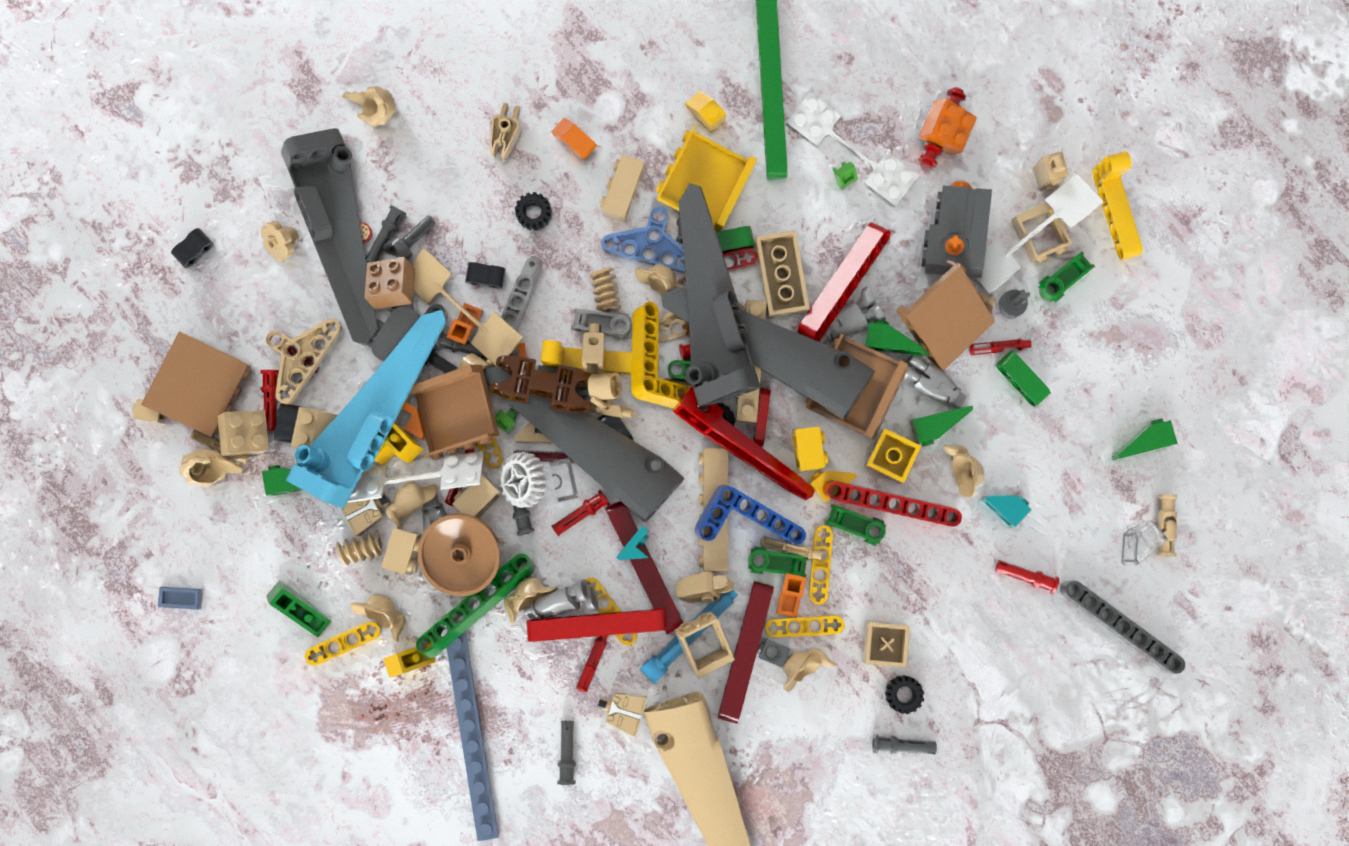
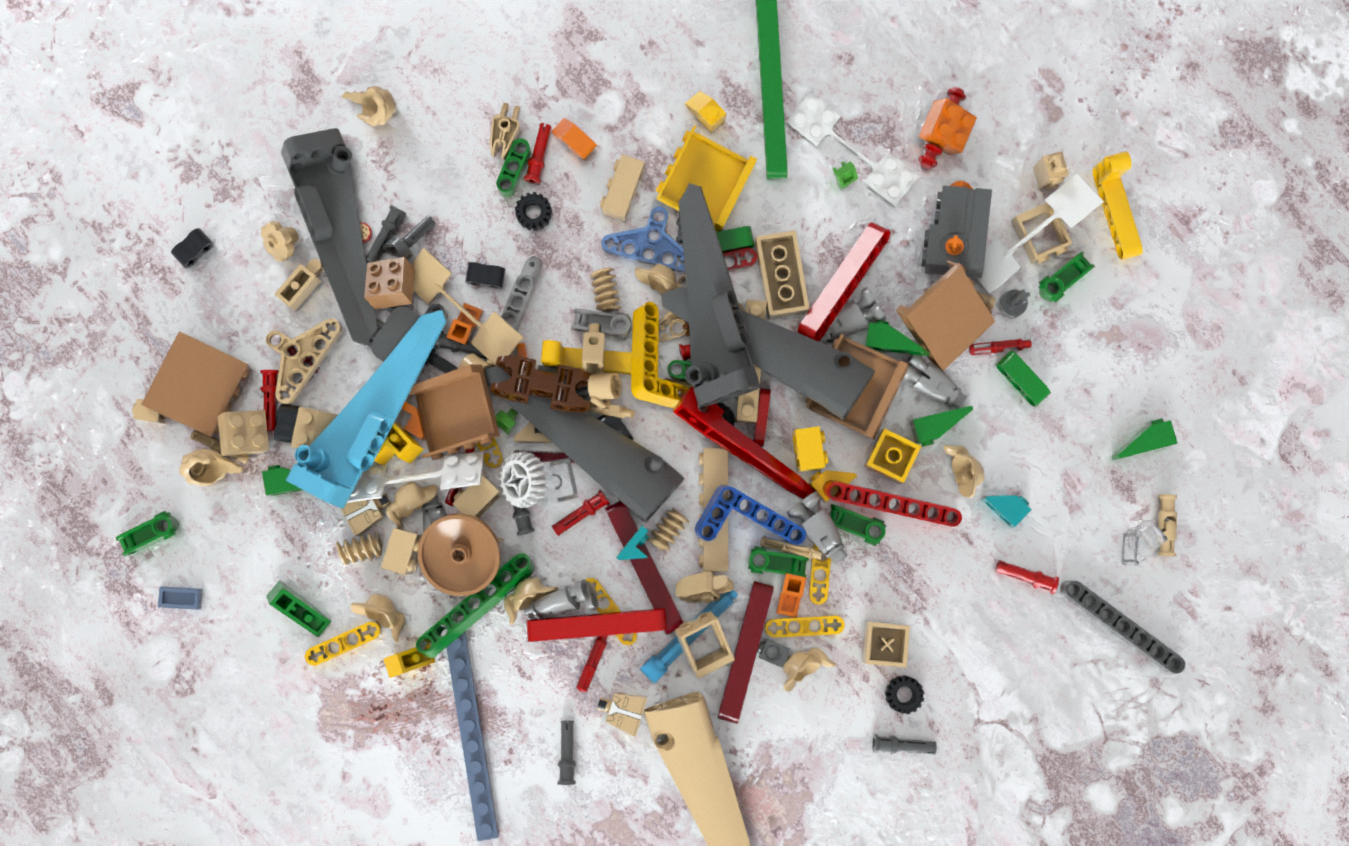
(148, 533): none -> green piece
(300, 284): none -> tan brick
(513, 176): none -> green beam
(536, 163): none -> red pin
(667, 530): none -> tan piece
(819, 527): none -> light grey piece

